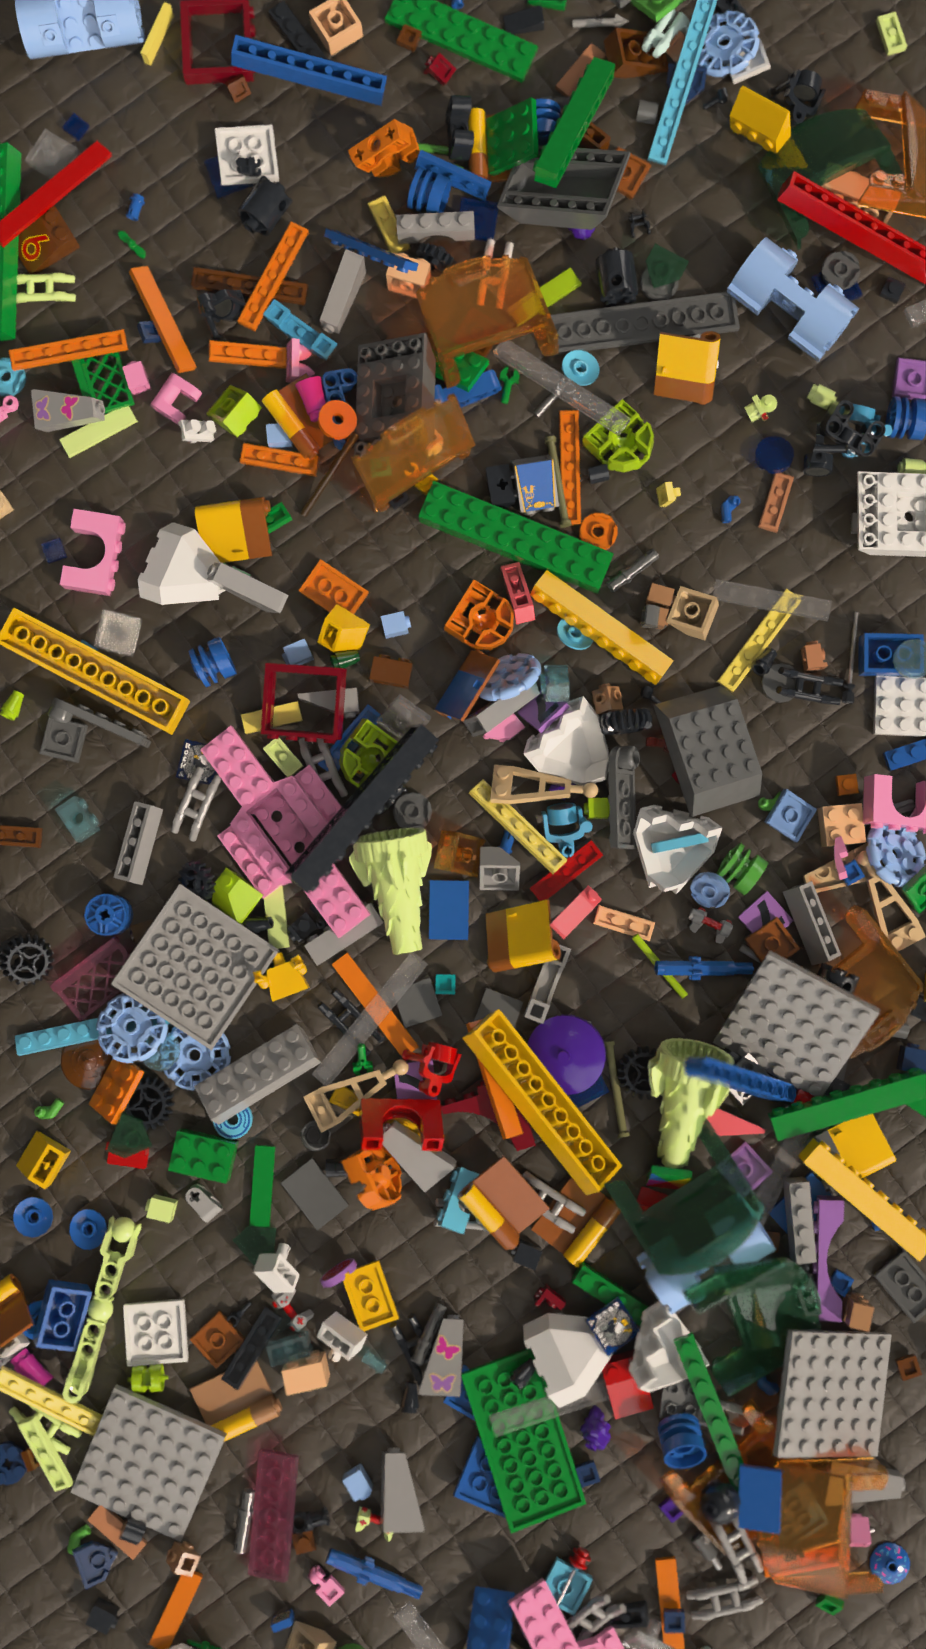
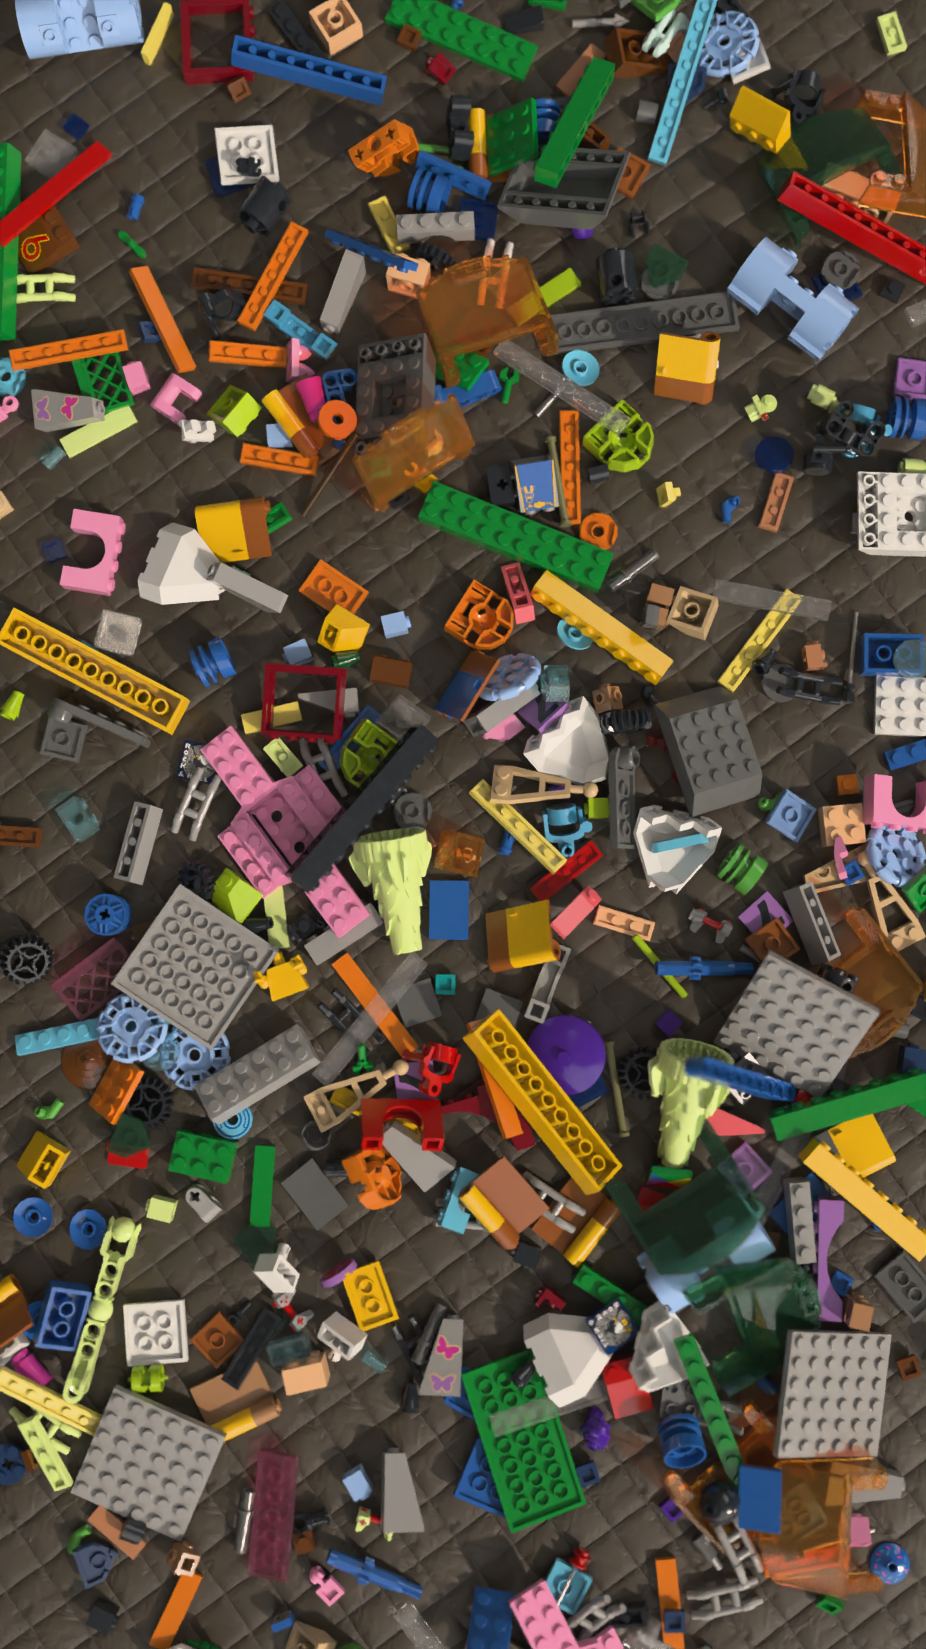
(53, 458): none -> clear light blue pin
(498, 870): light grey slope -> none
(669, 1023): none -> dark purple tile
(710, 890): medium blue tile -> none

